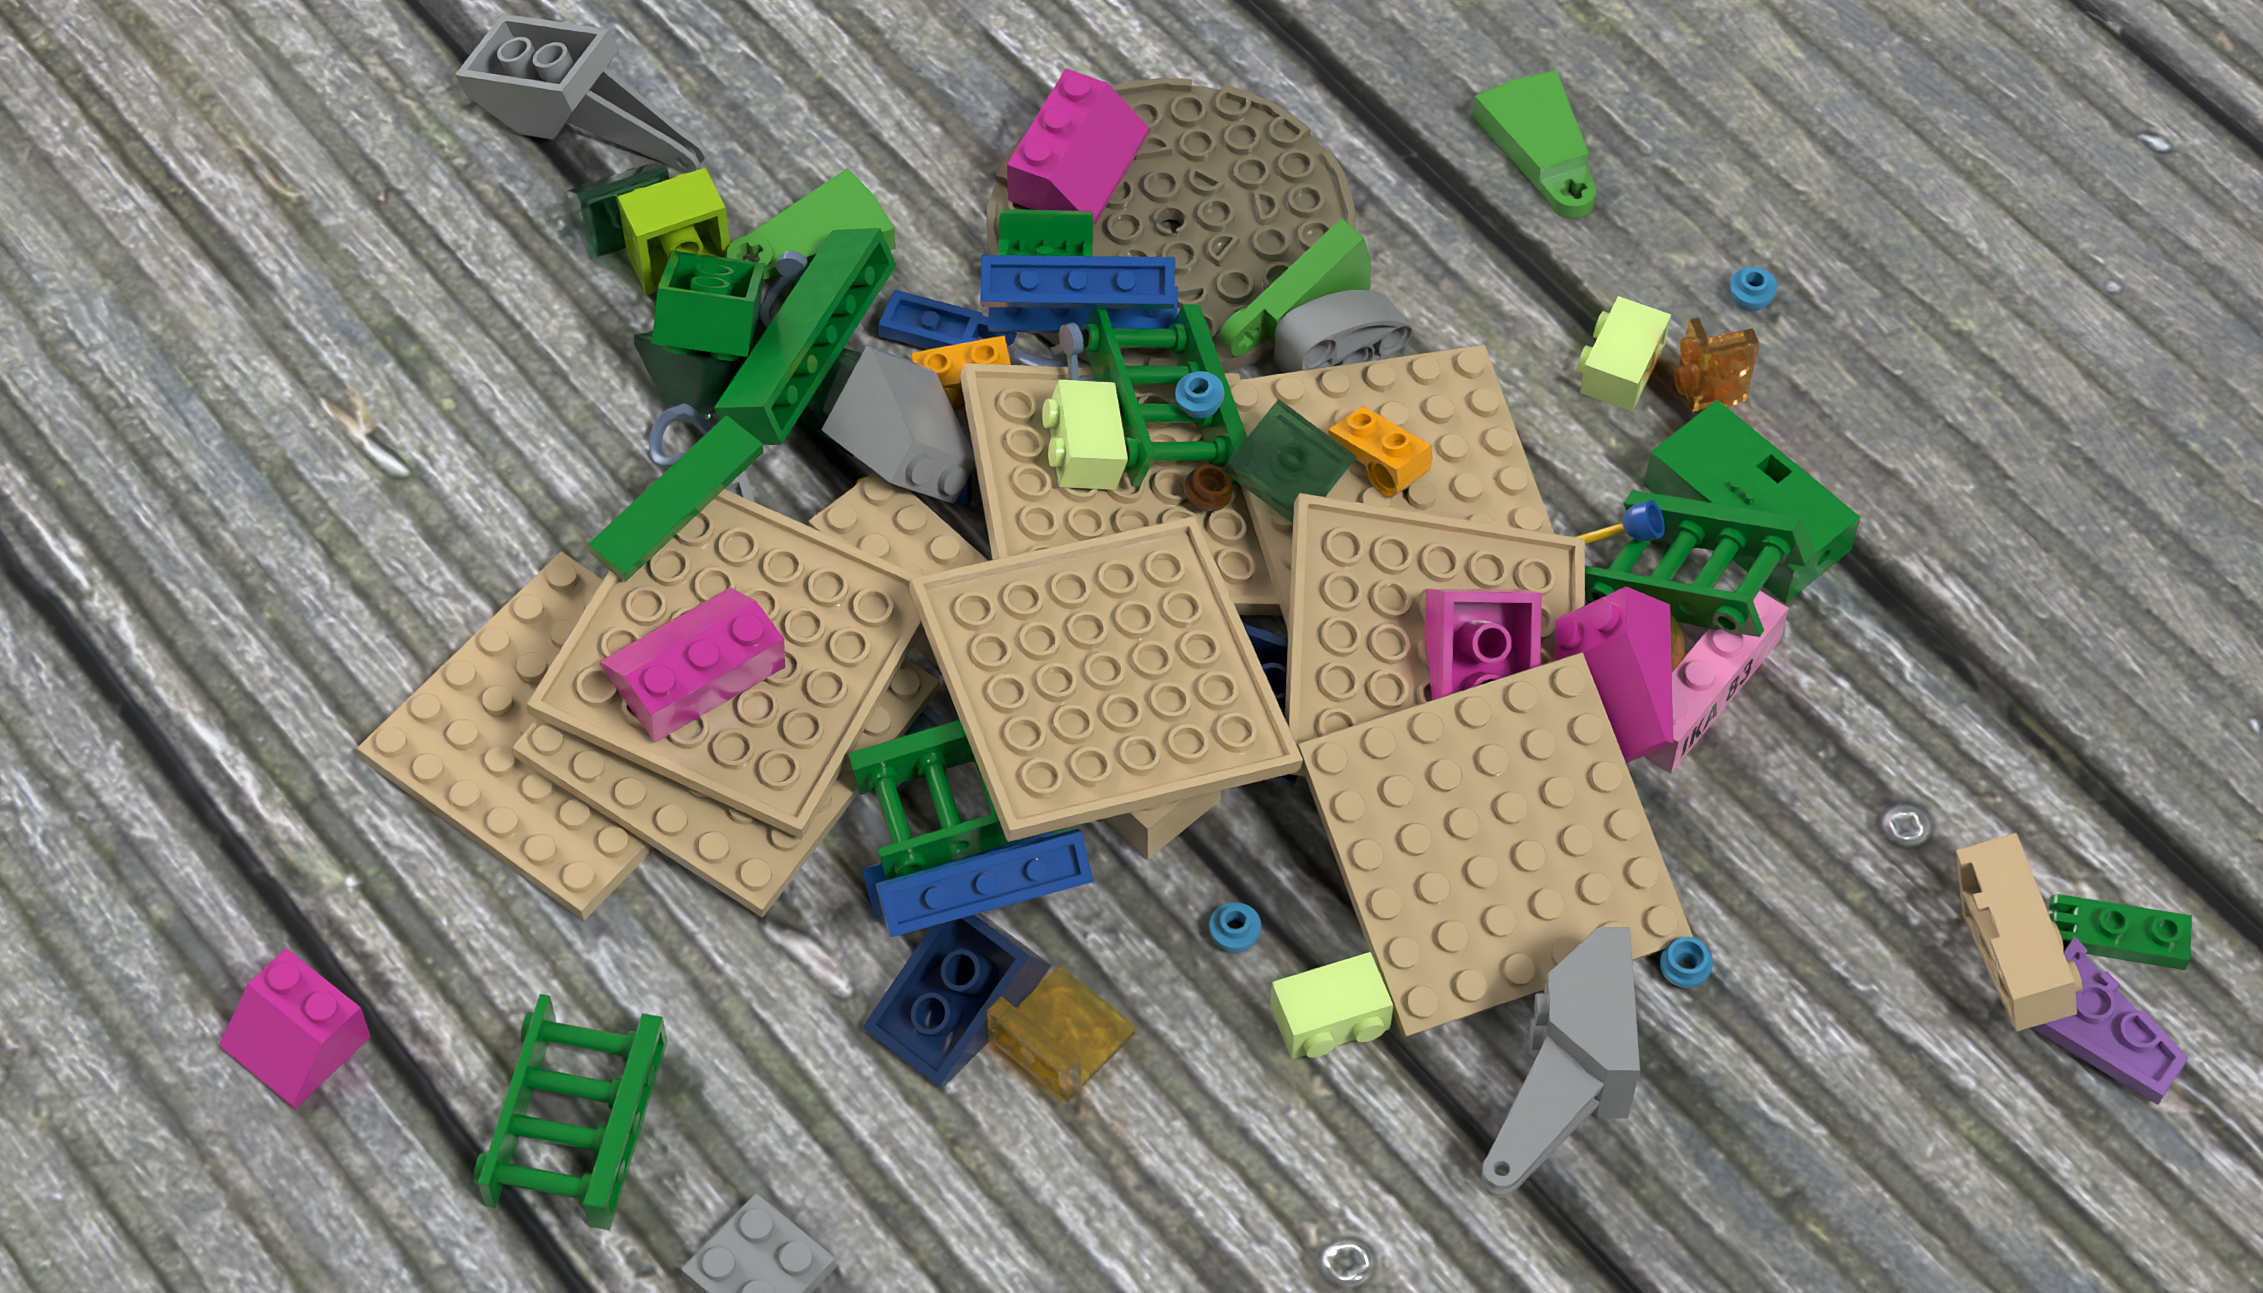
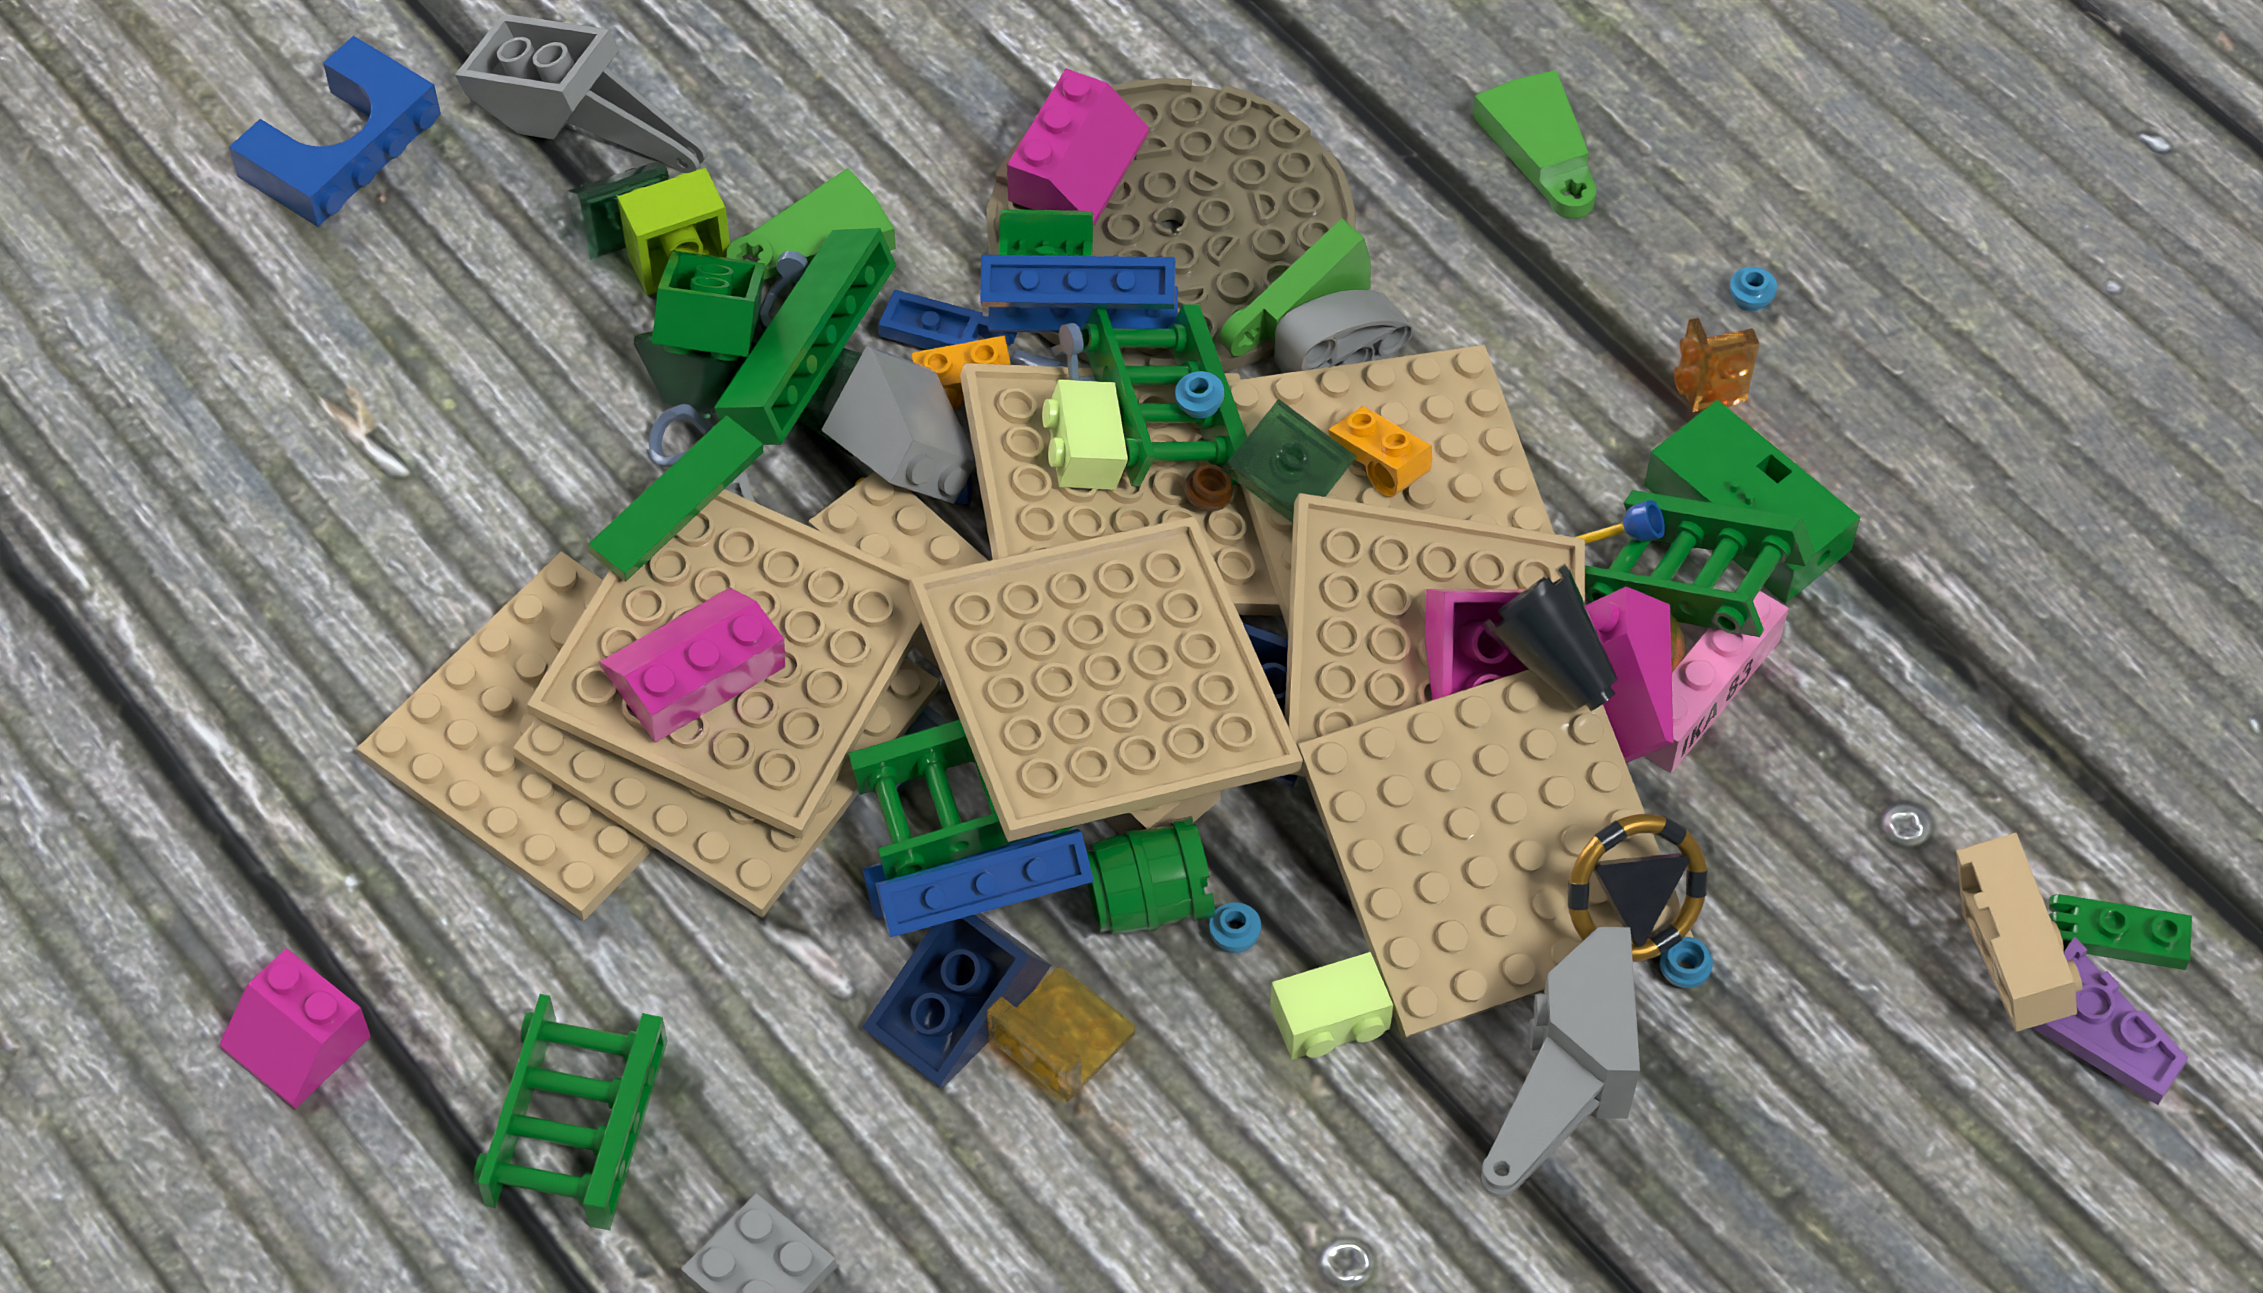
(322, 178): none -> blue arch
(1149, 878): none -> green piece
(1557, 640): none -> black cone
(1624, 353): yellowish green brick -> none
(1640, 885): none -> piece

